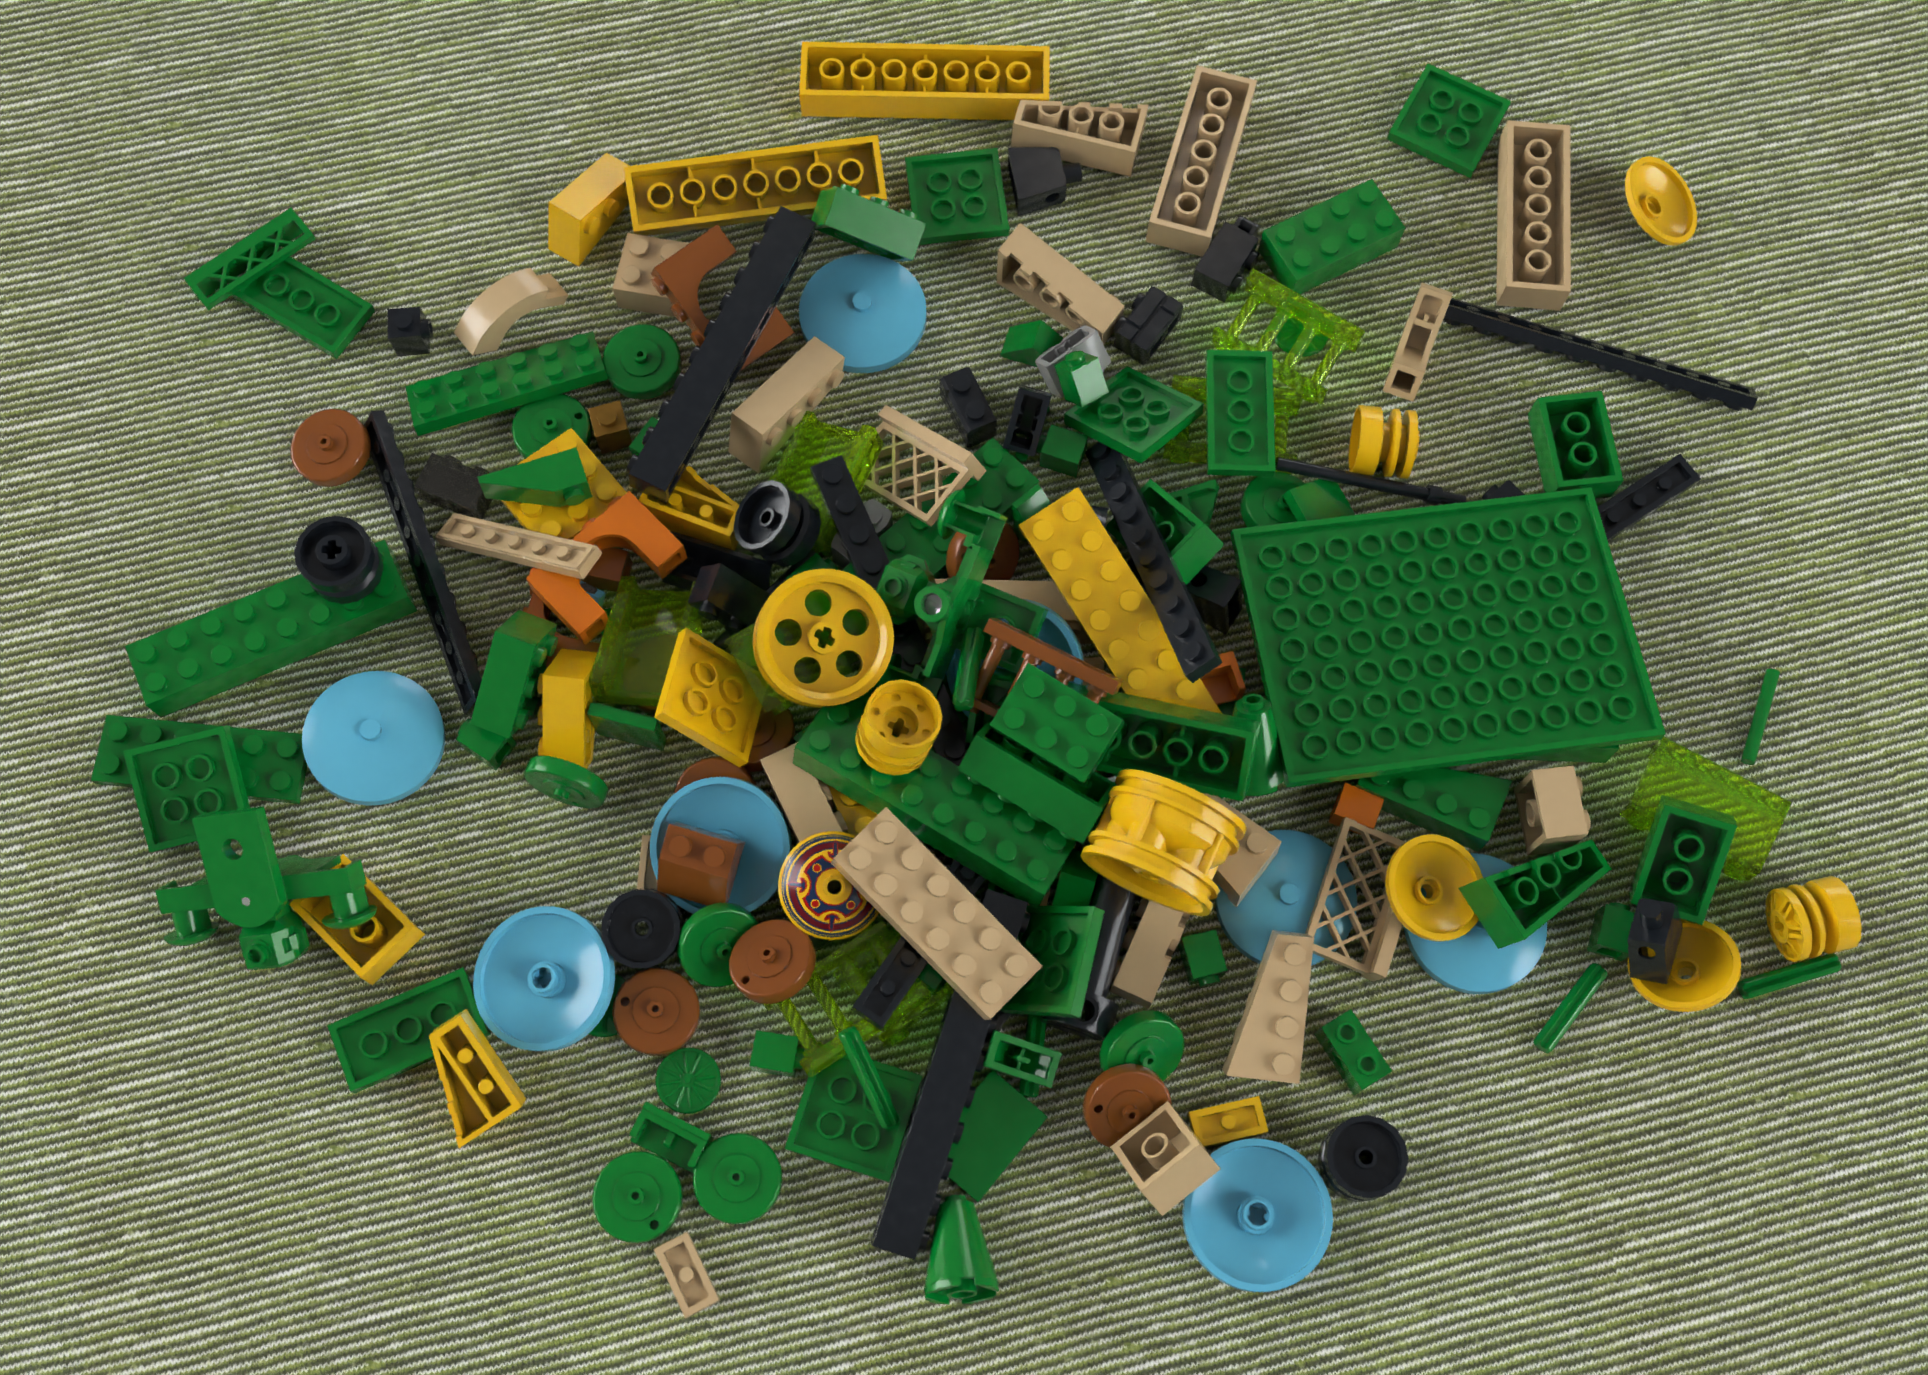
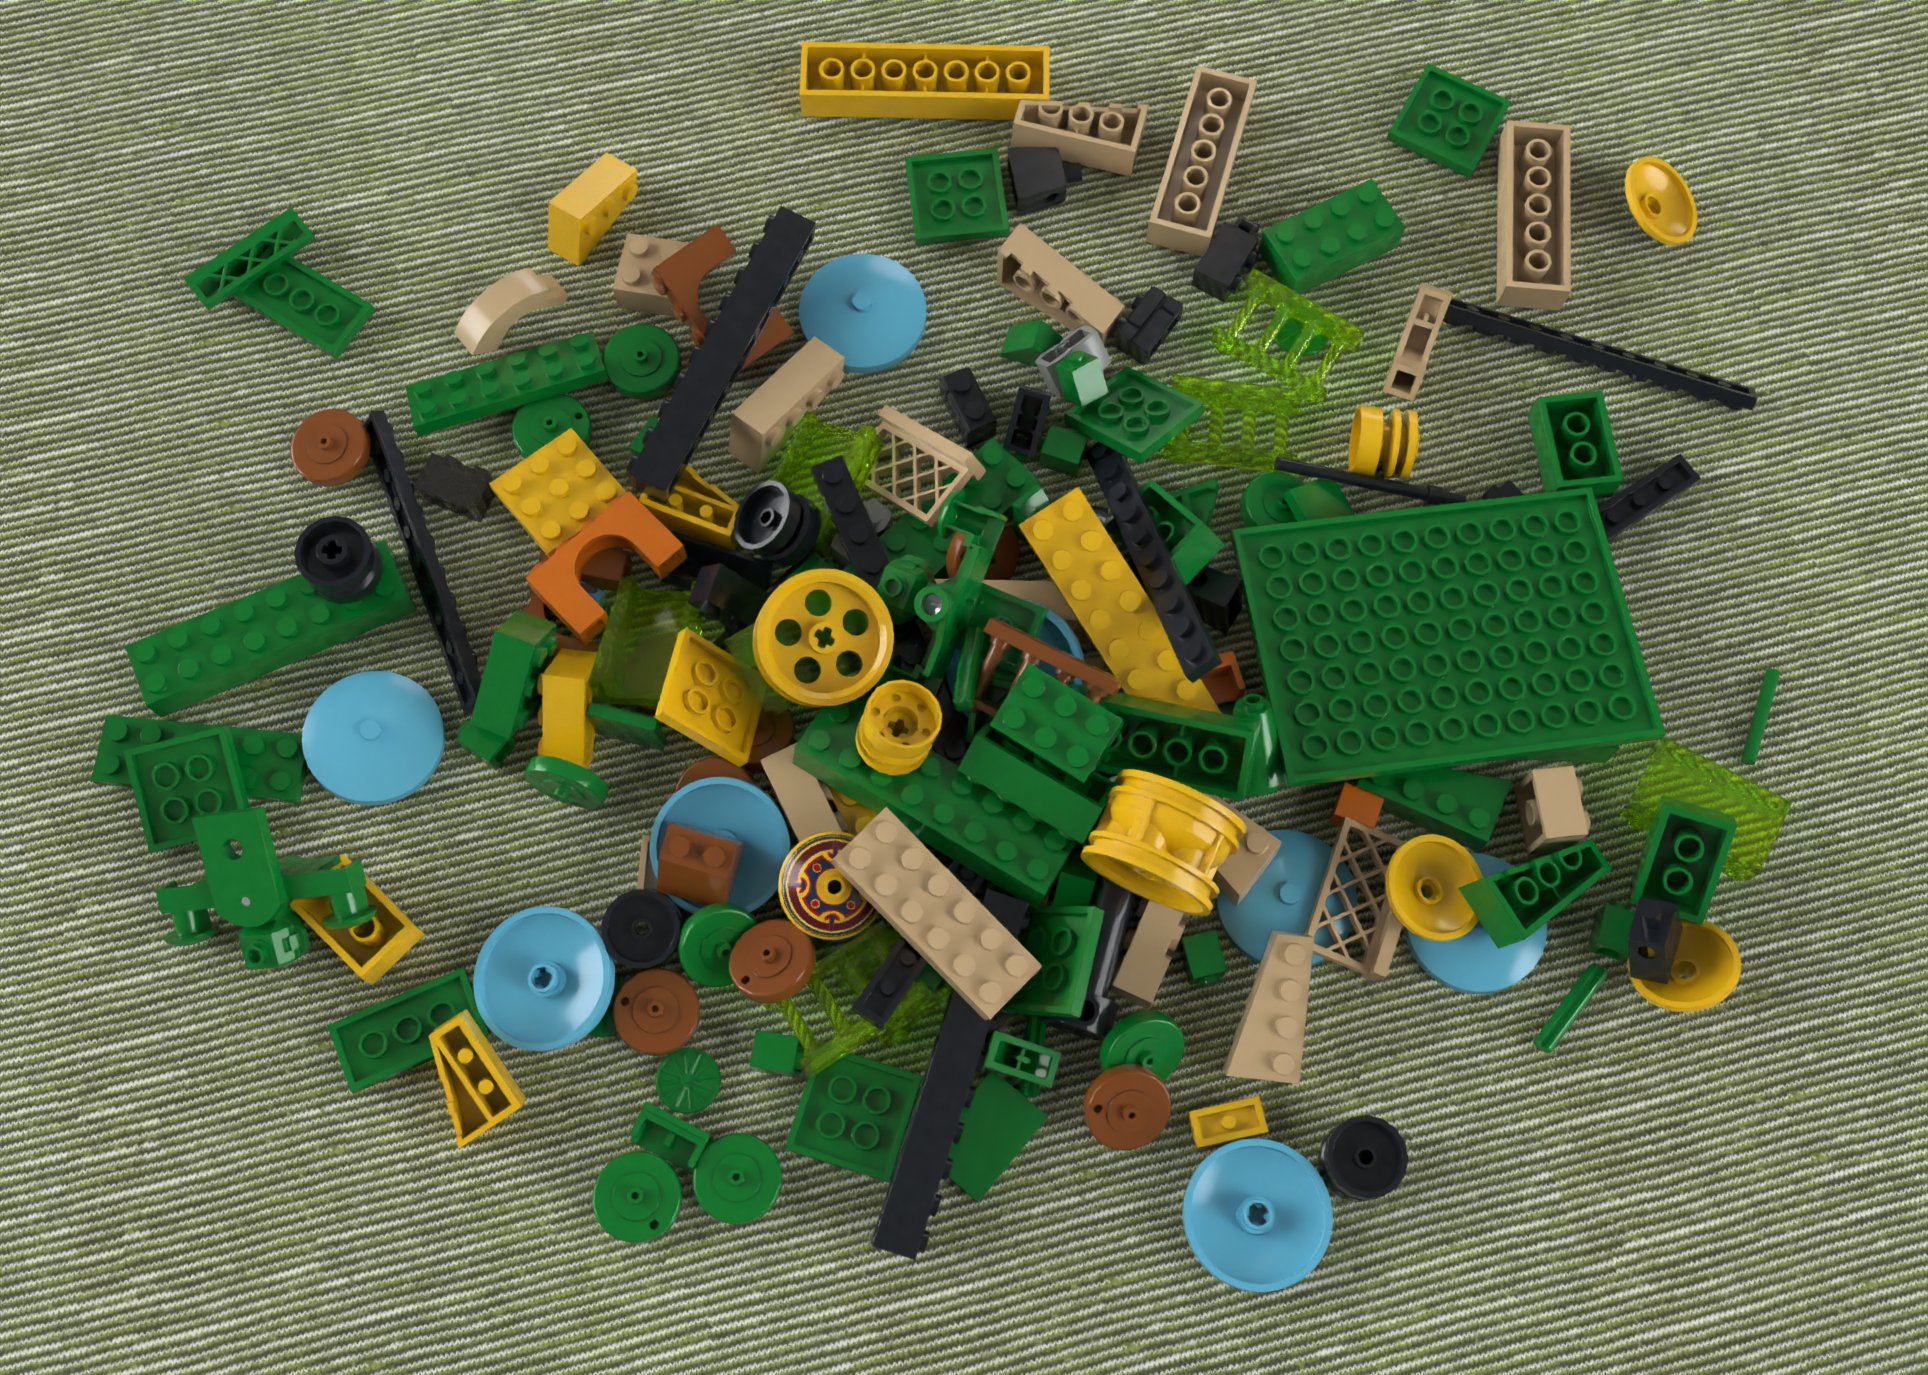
(409, 331): black brick -> none
(519, 545): tan tile -> none
(544, 481): green slope -> none
(610, 426): pearl gold brick -> none
(686, 1275): tan plate -> none
(748, 184): yellow brick -> none
(868, 223): green brick -> none
(868, 1077): green axle -> none
(959, 1256): green cone -> none
(1165, 1158): tan brick -> none
(1240, 413): green plate -> none
(1352, 1052): green brick -> none
(1789, 976): green axle -> none
(1813, 918): yellow wheel -> none

